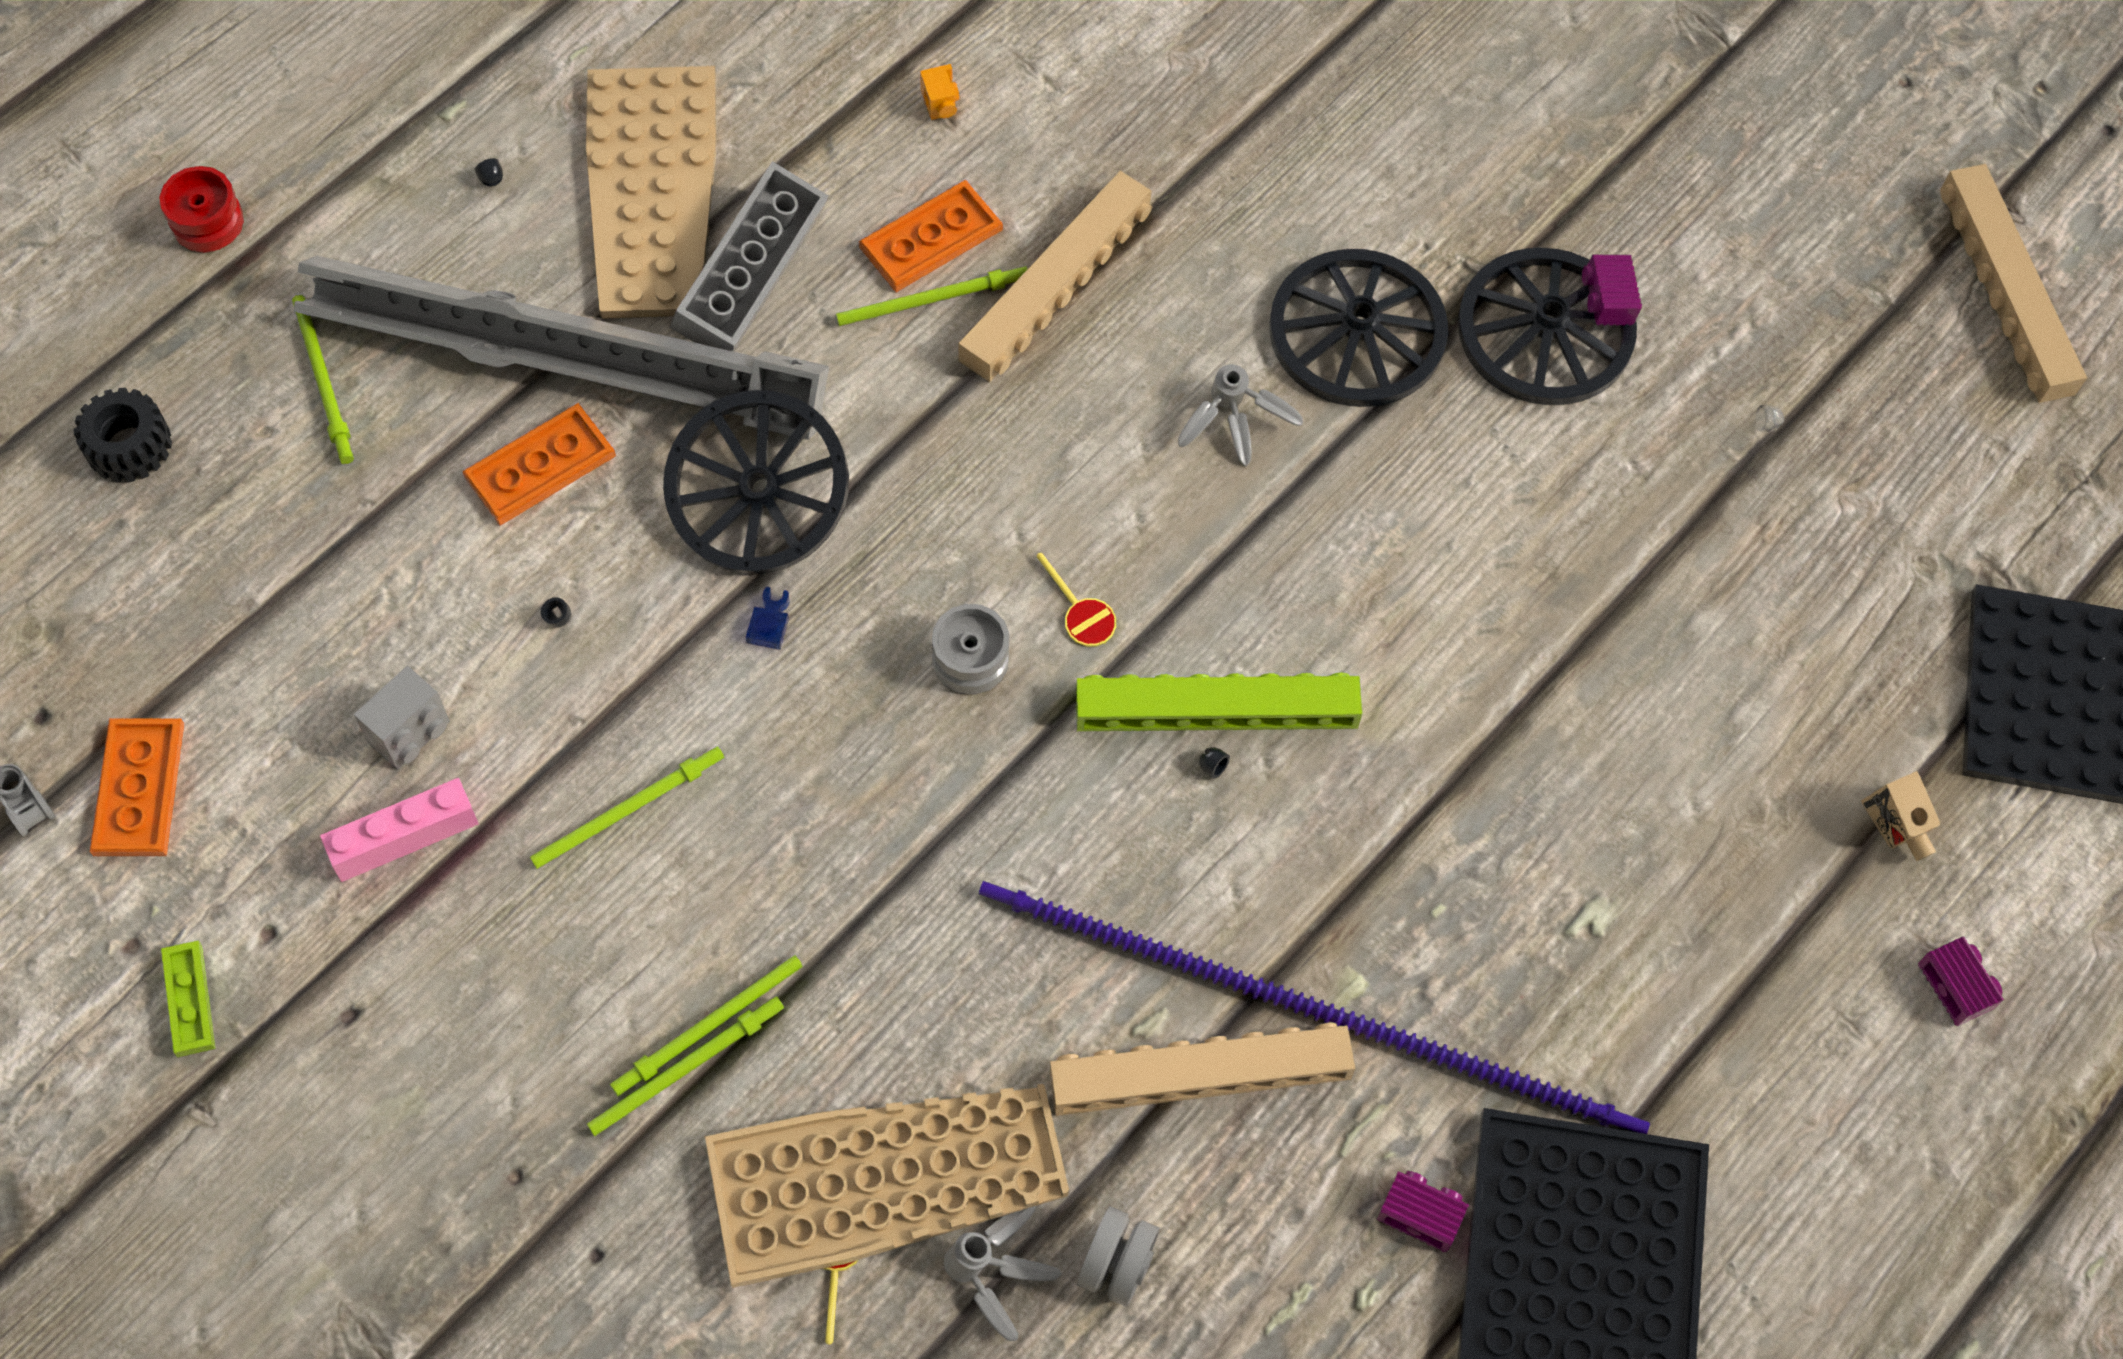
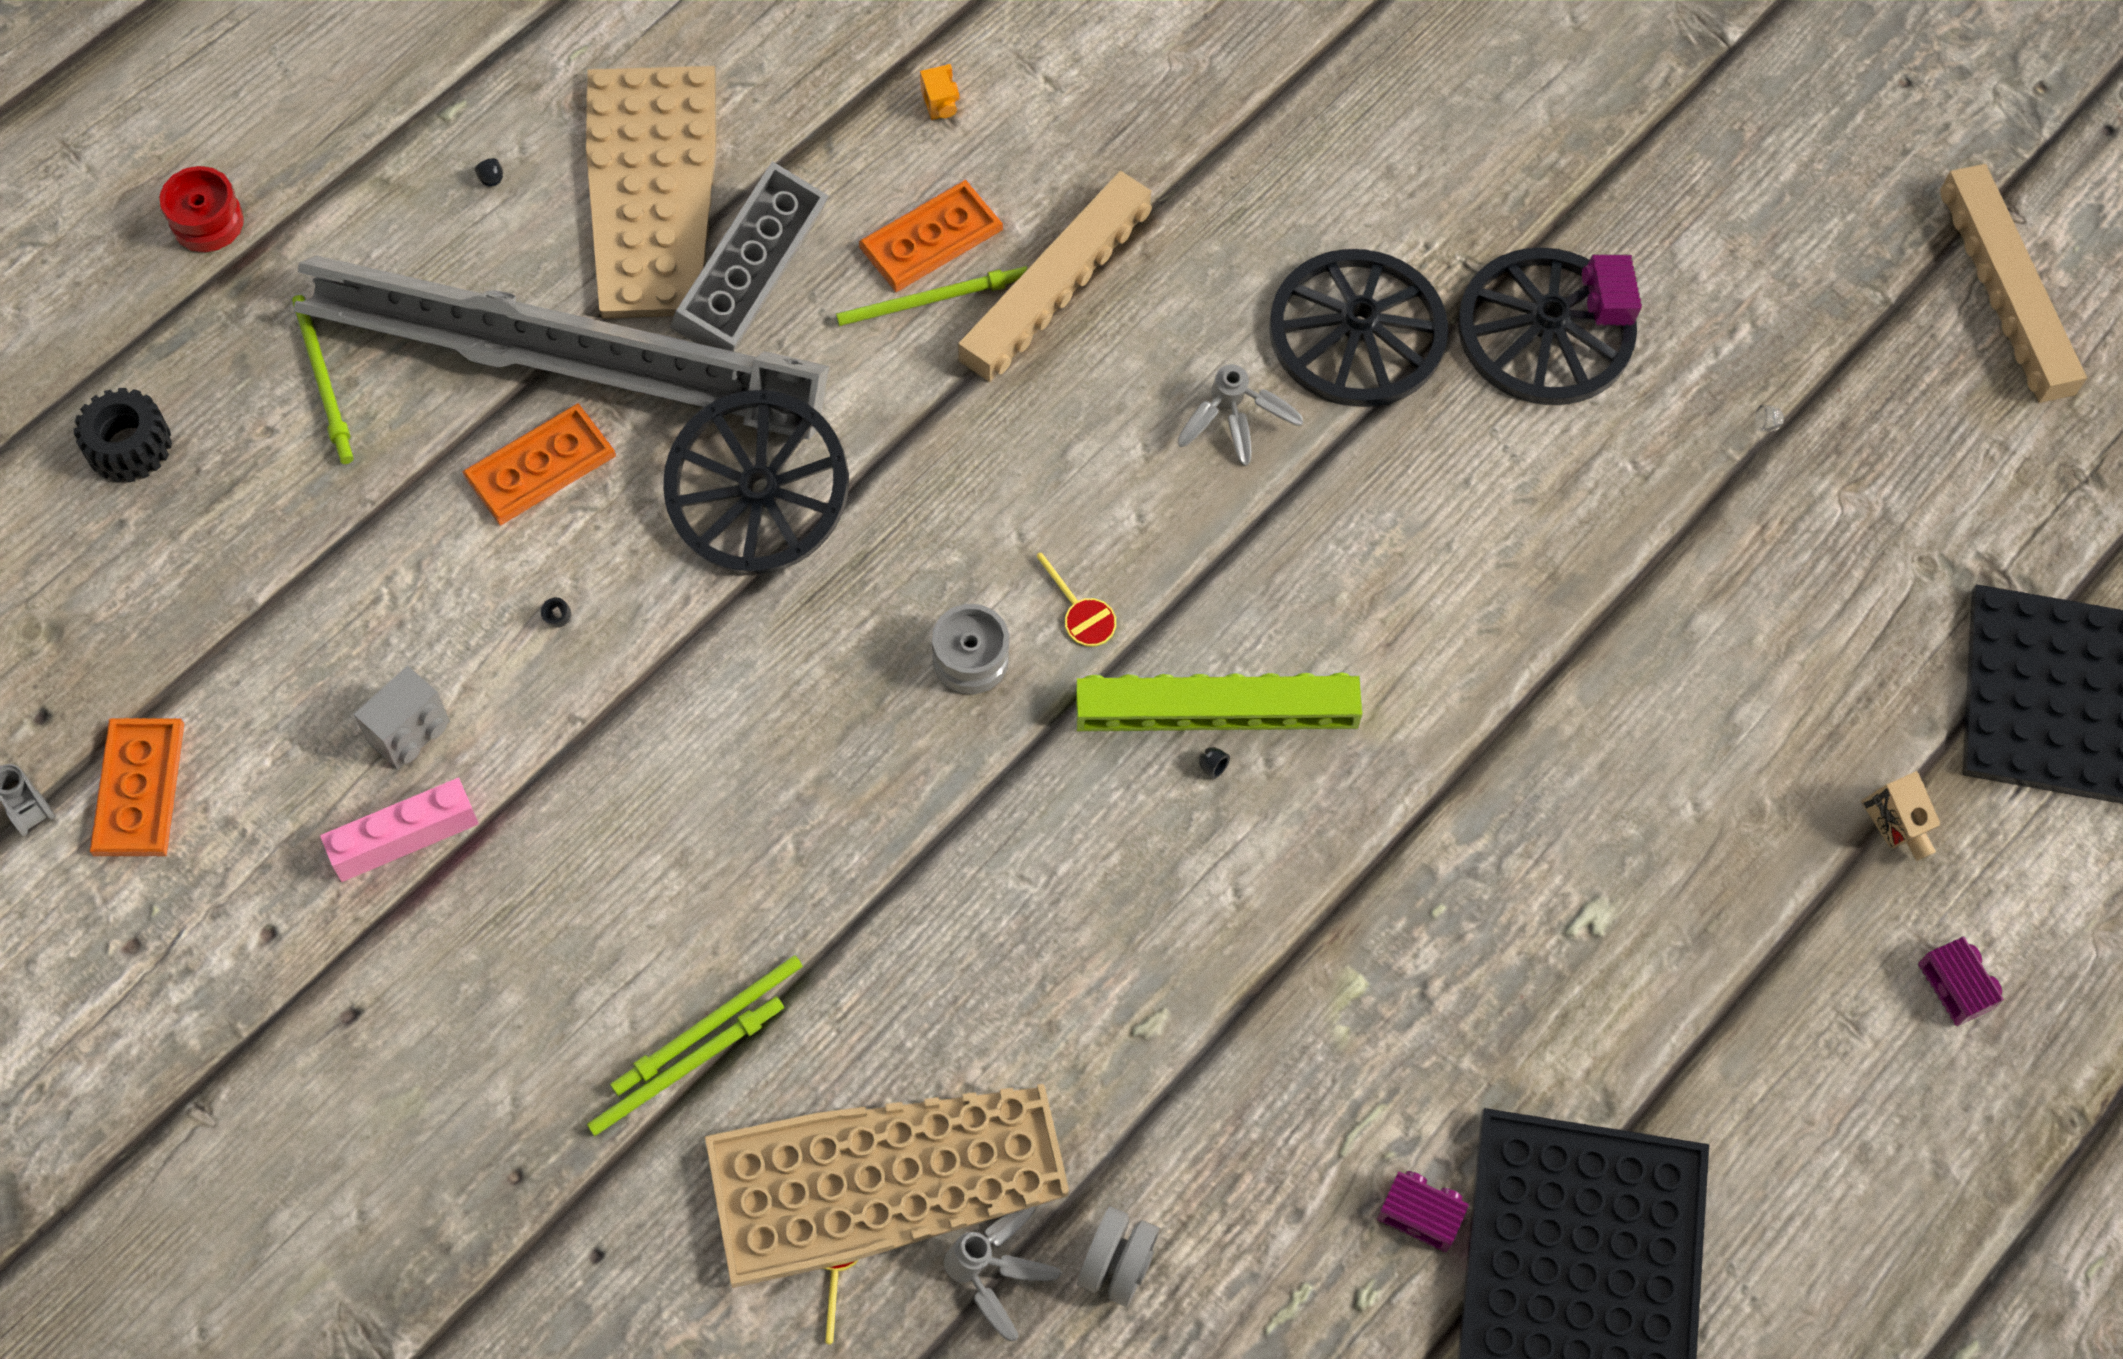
(188, 998): lime plate -> none
(688, 771): lime bar -> none
(769, 623): clear blue plate -> none
(1201, 1069): tan brick -> none
(1604, 1114): dark purple hose -> none

